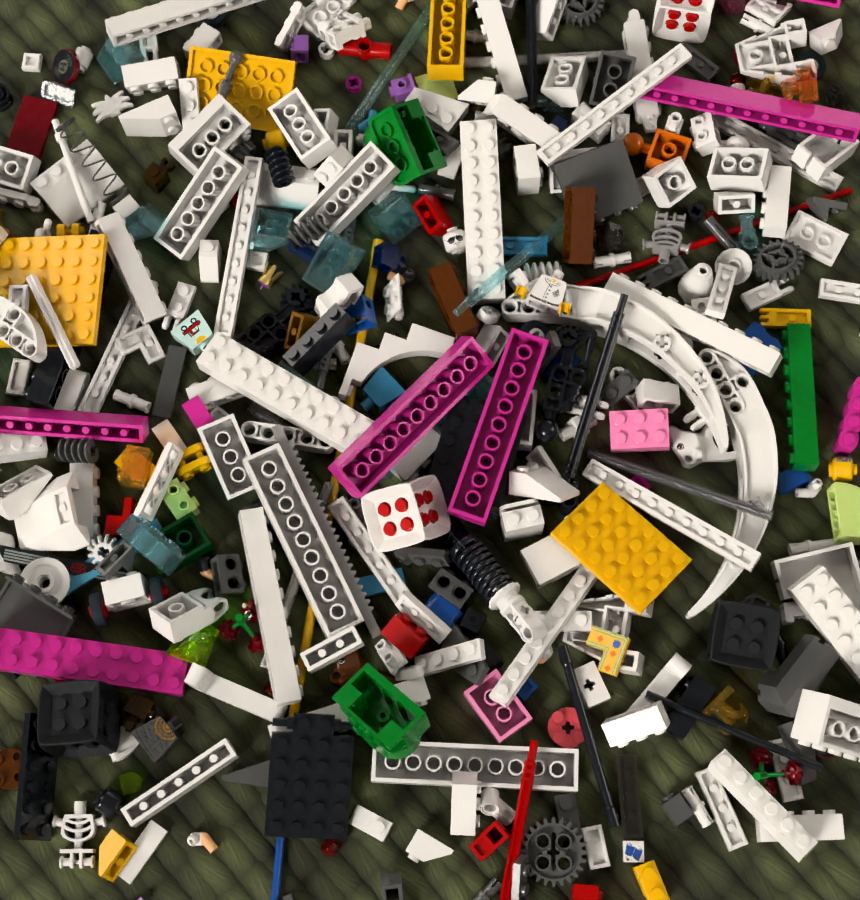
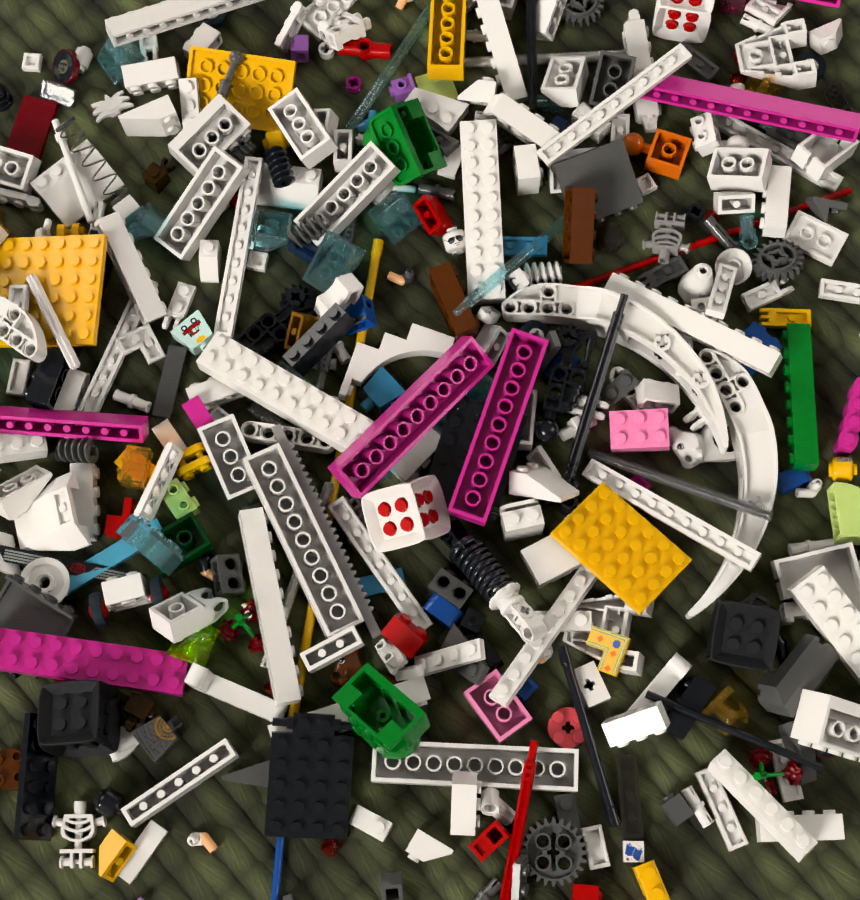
(97, 546): white gear -> none
(119, 557): dark grey slope -> none
(130, 783): clear neon green tile -> none
(266, 279): pearl gold piece -> none
(333, 165): white brick -> none
(387, 257): clear blue brick -> none
(393, 296): white hinge -> none
(422, 556): dark grey hinge -> none
(423, 617): white plate -> none
(547, 294): white torso -> none
(612, 259): white pin -> none
(669, 182): white slope -> none
(674, 123): white axle -> none
(803, 85): clear orange brick -> none

